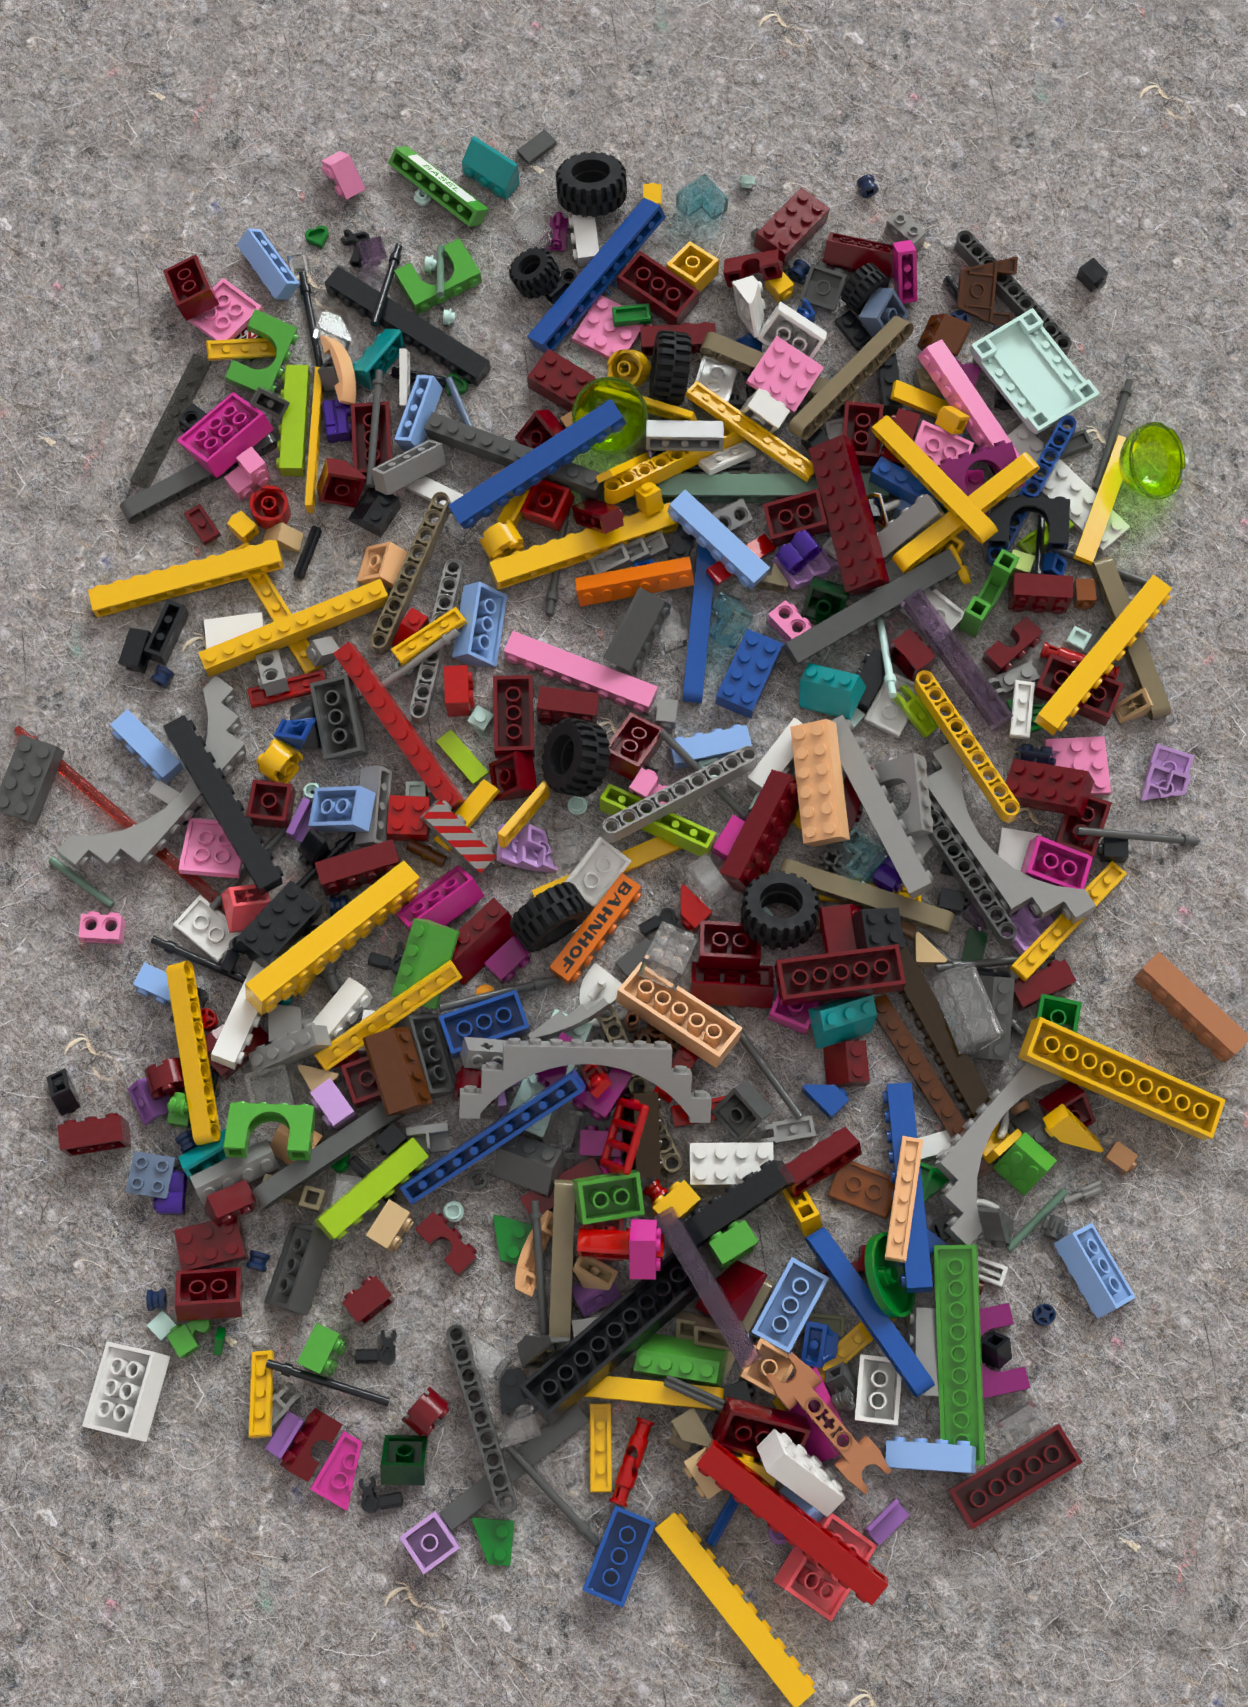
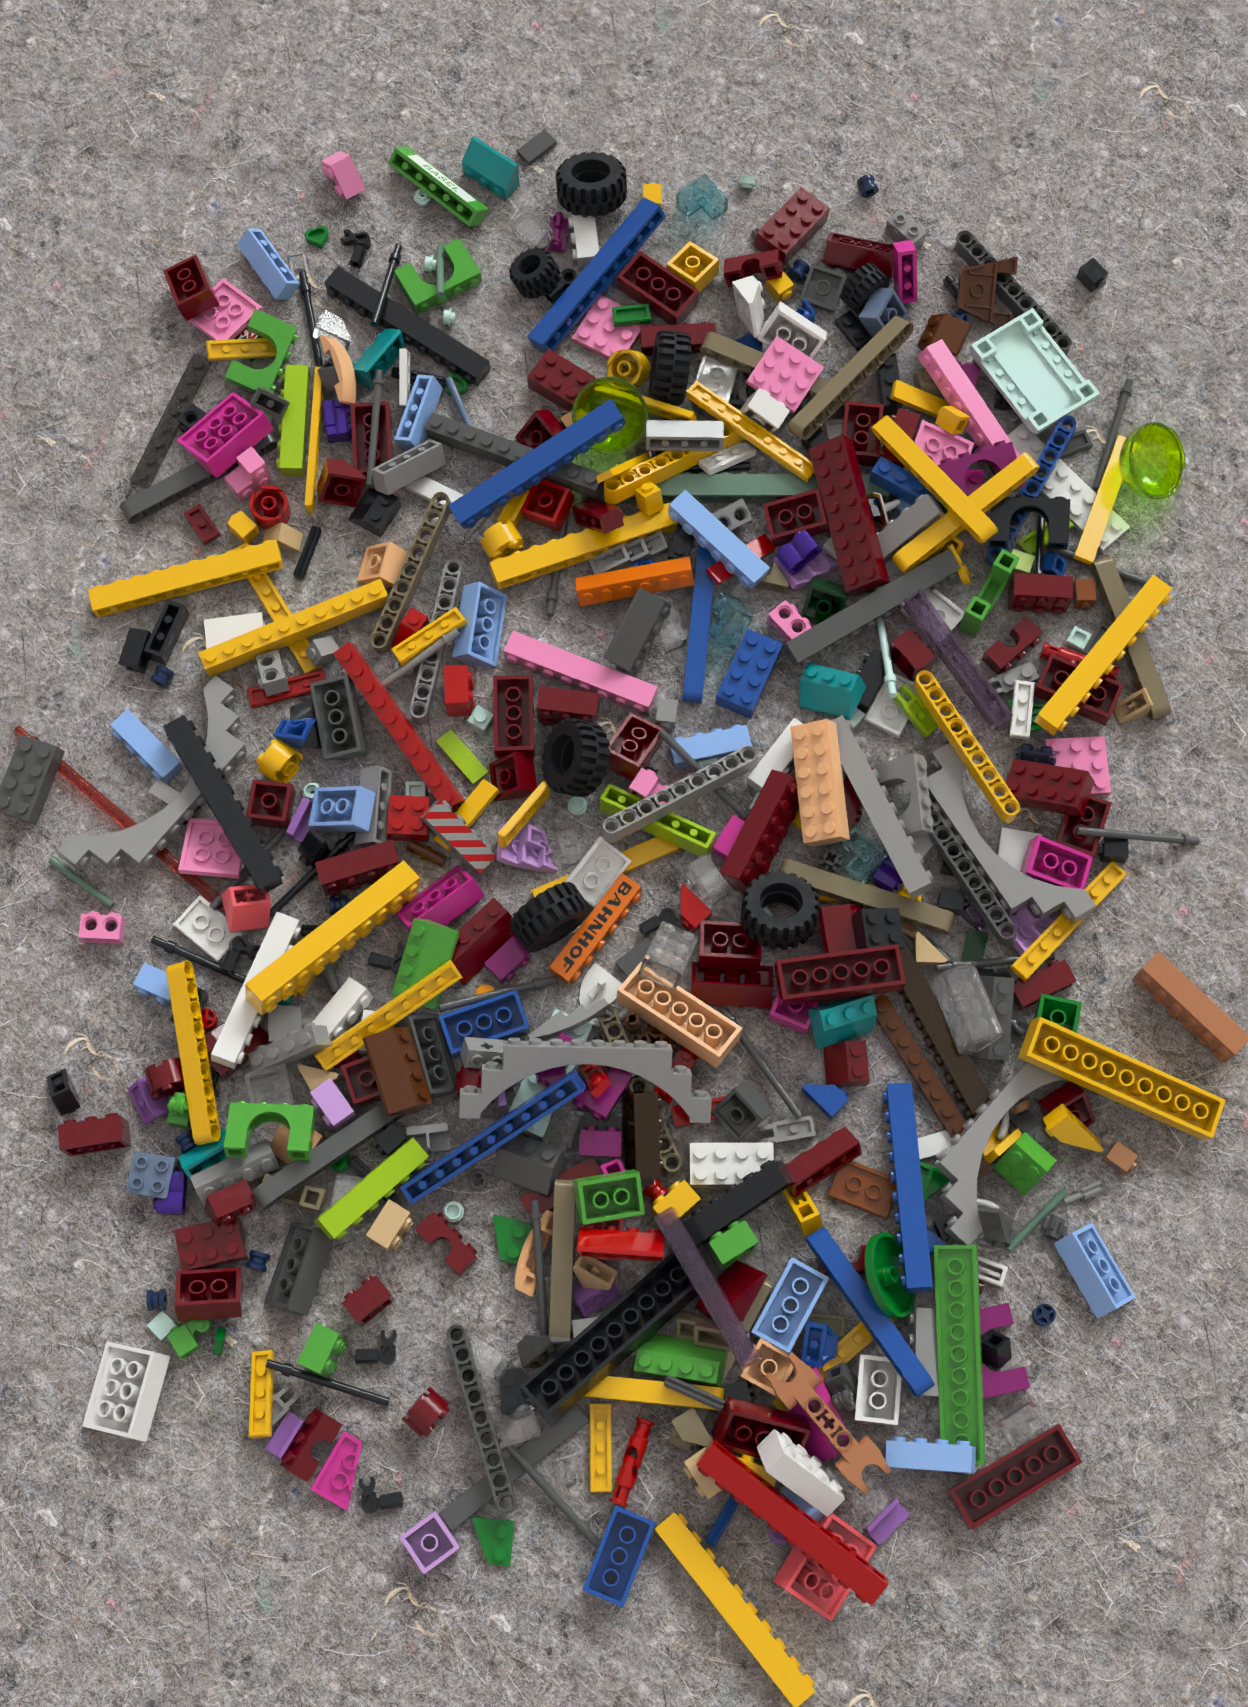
(279, 925): black brick -> none
(371, 251): clear purple brick -> none
(404, 1460): dark green slope -> none
(611, 1143): red bar -> none
(643, 1245): dark pink brick -> none
(903, 1199): light nougat tile -> none
(1166, 773): lavender slope -> none

